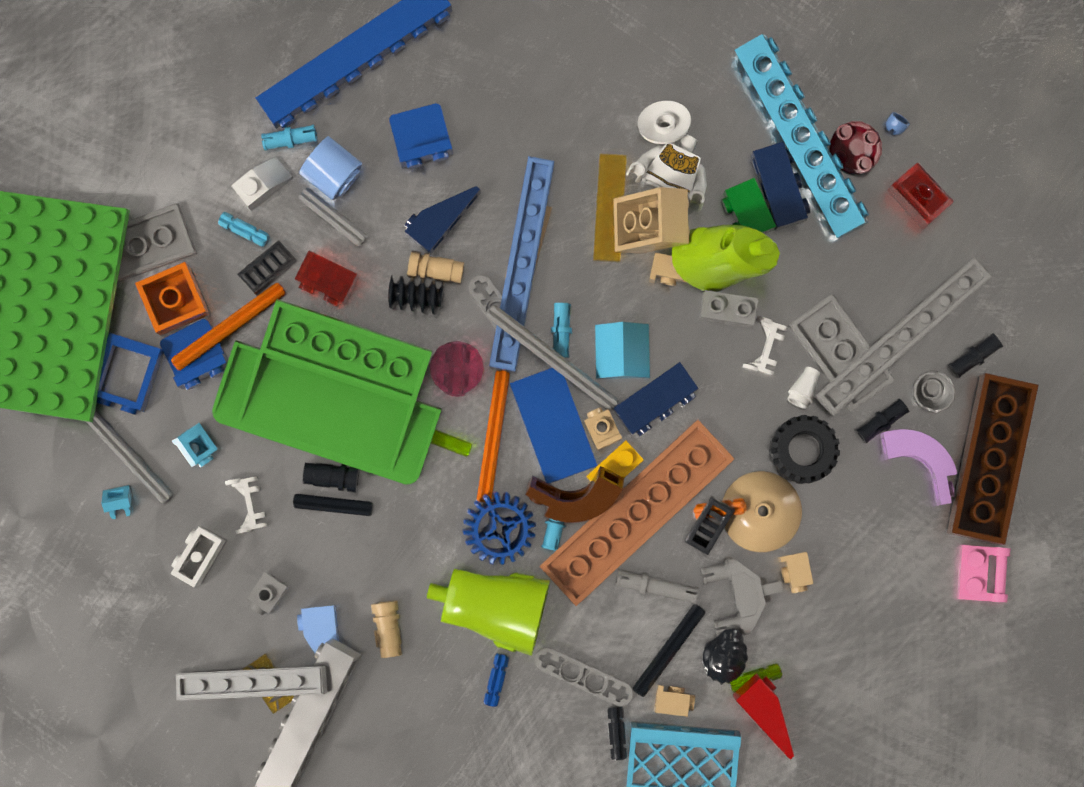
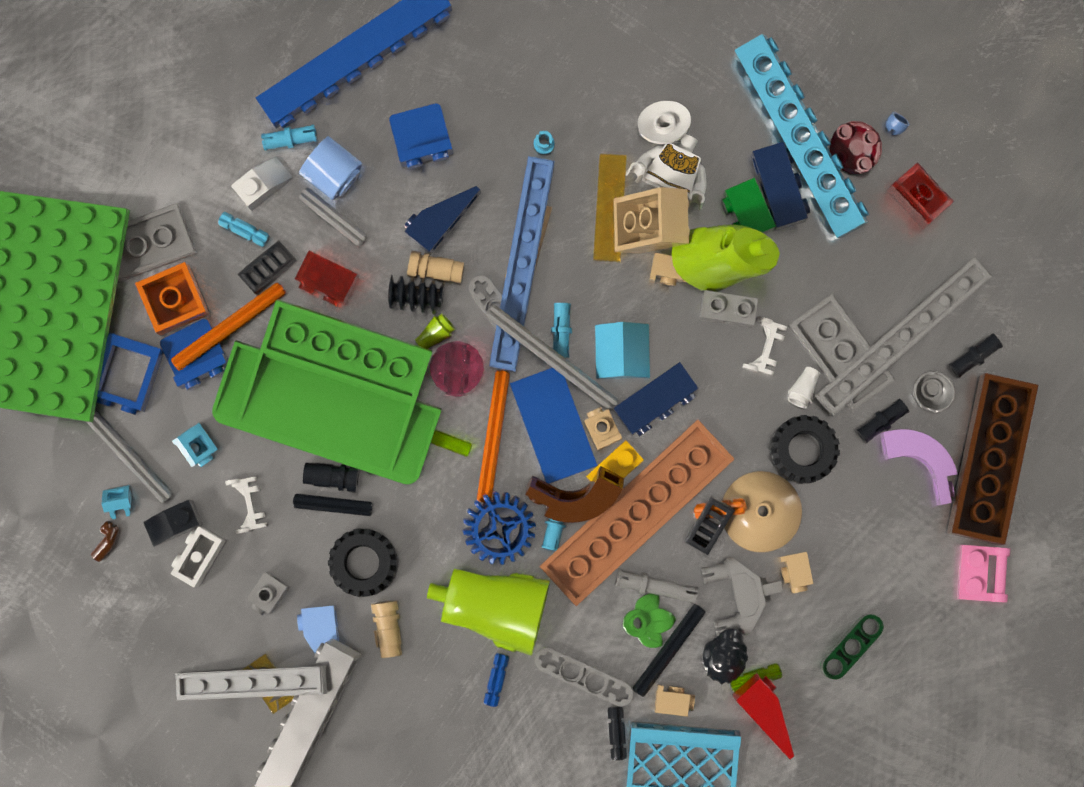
(107, 543): none -> reddish brown arm
(173, 522): none -> black slope
(341, 551): none -> black tyre
(435, 332): none -> lime cone
(544, 148): none -> medium azure pin
(652, 618): none -> bright green plate
(864, 642): none -> dark green beam

